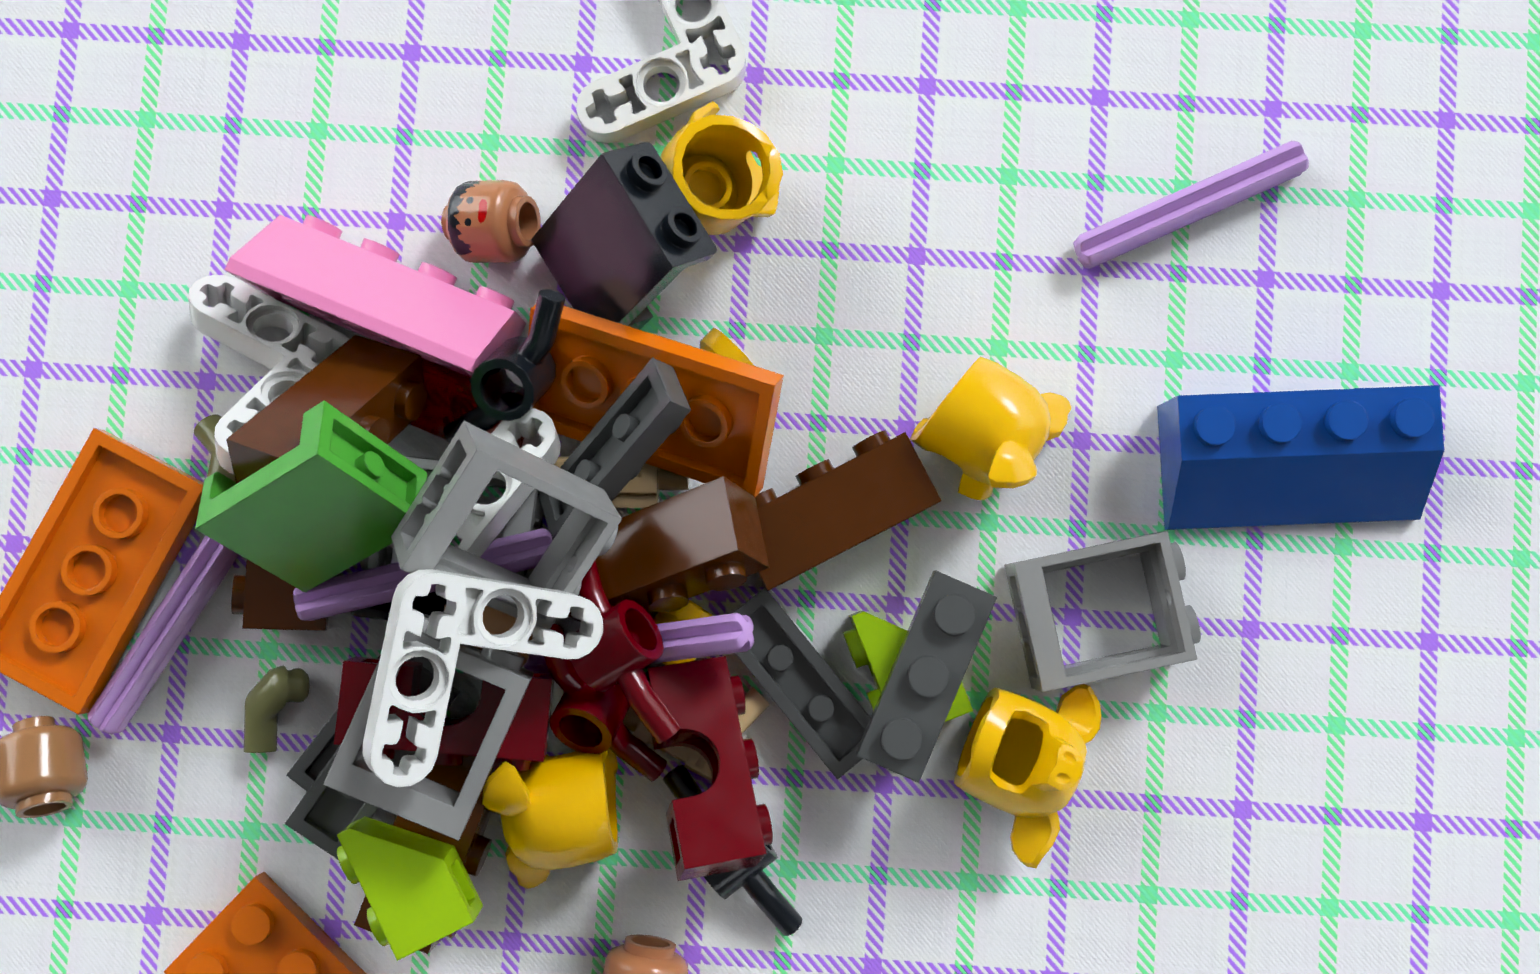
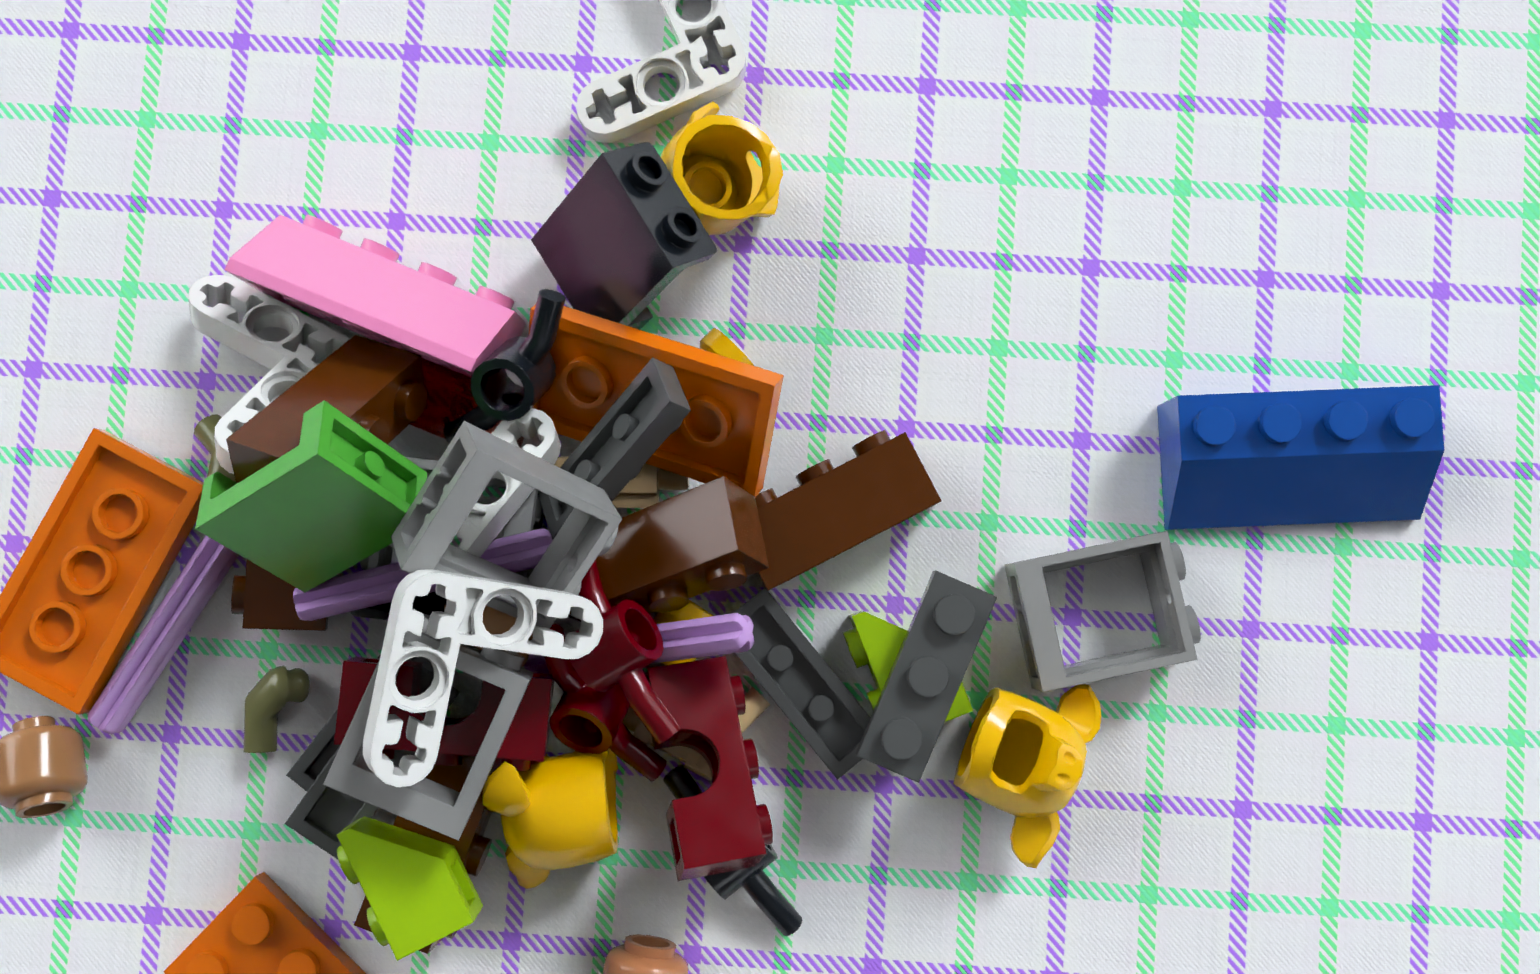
(490, 221): nougat head -> none
(992, 428): yellow piece -> none
(1191, 204): lavender axle -> none

